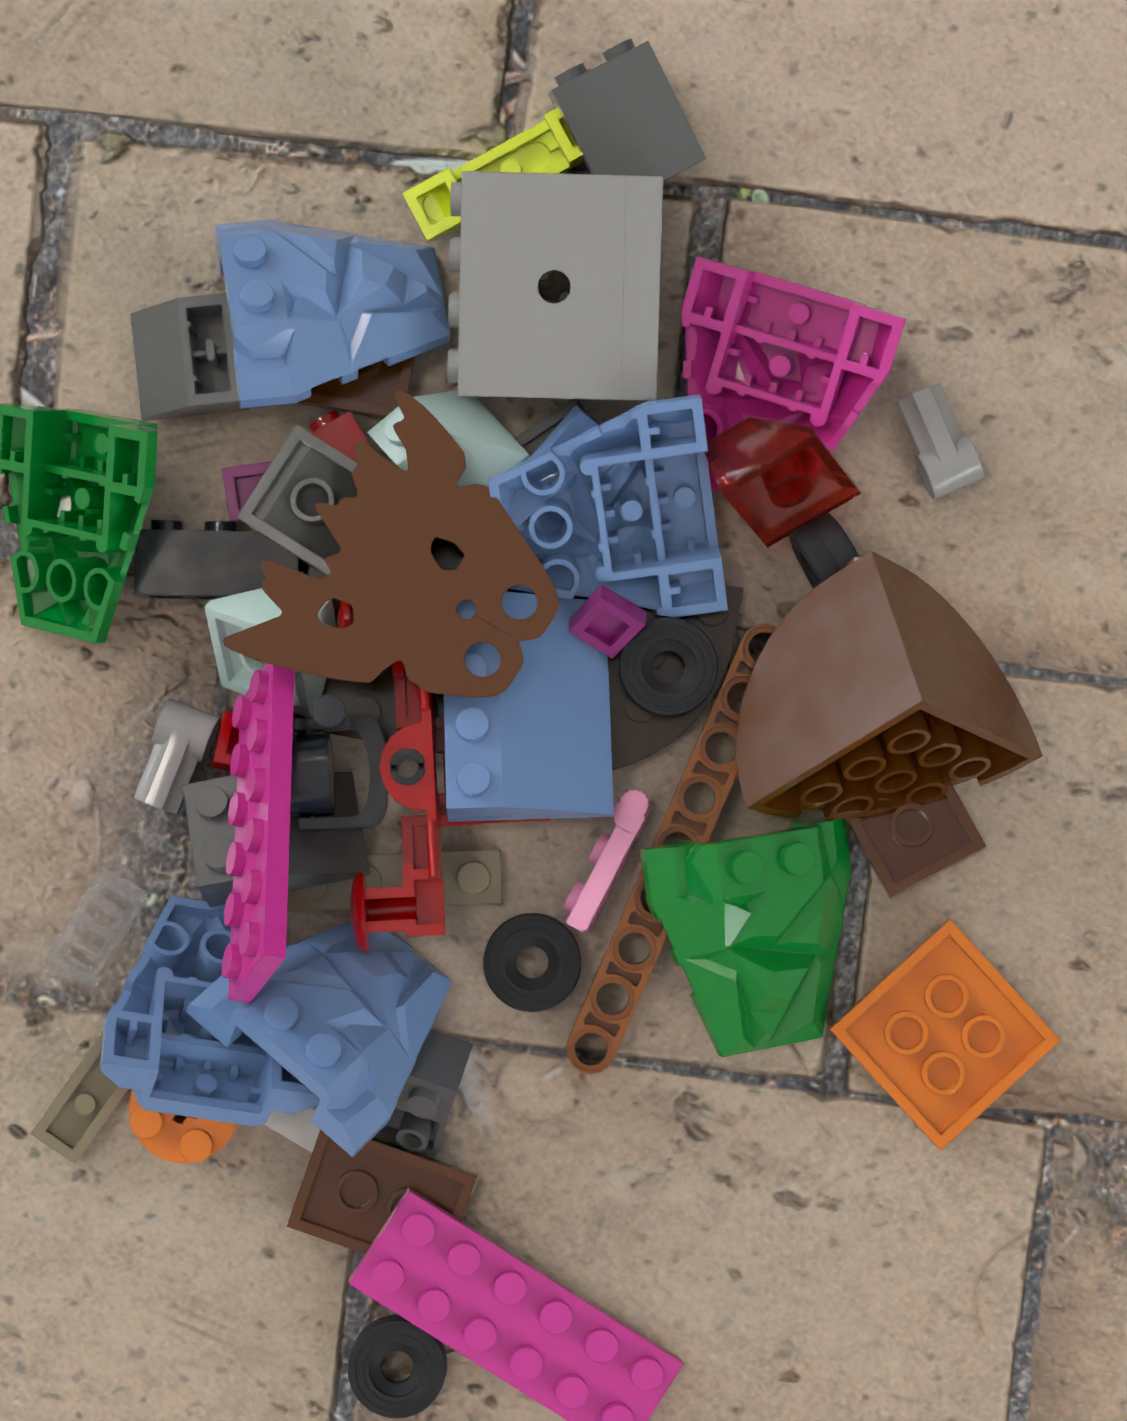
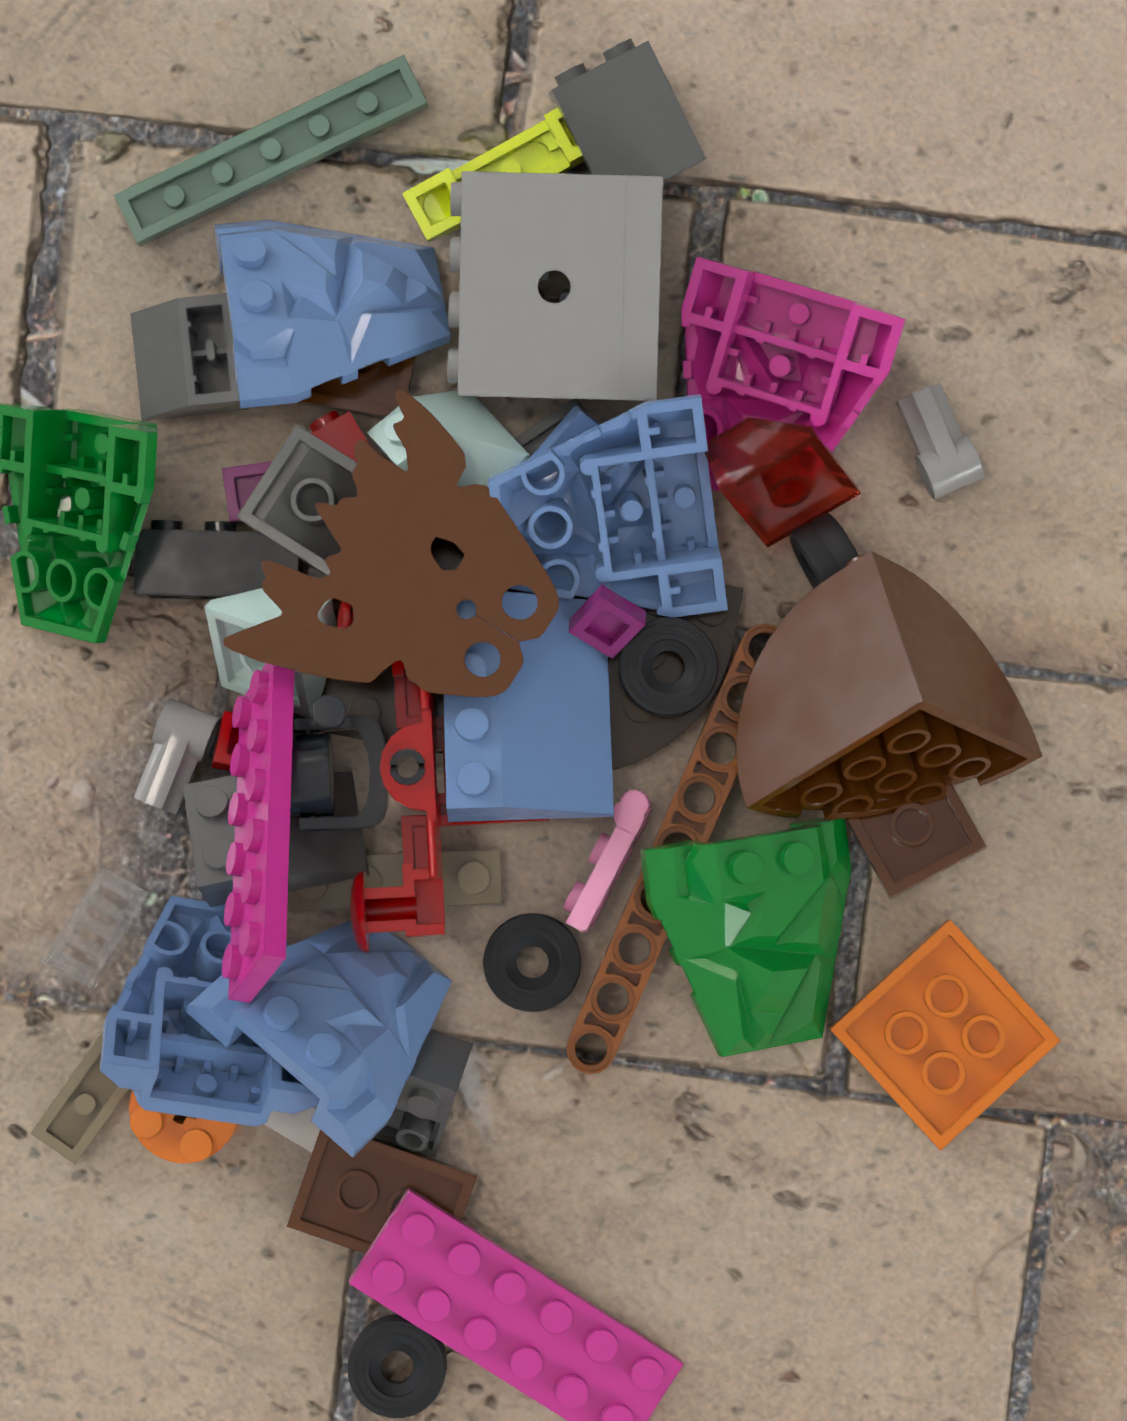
(271, 151): none -> sand green plate

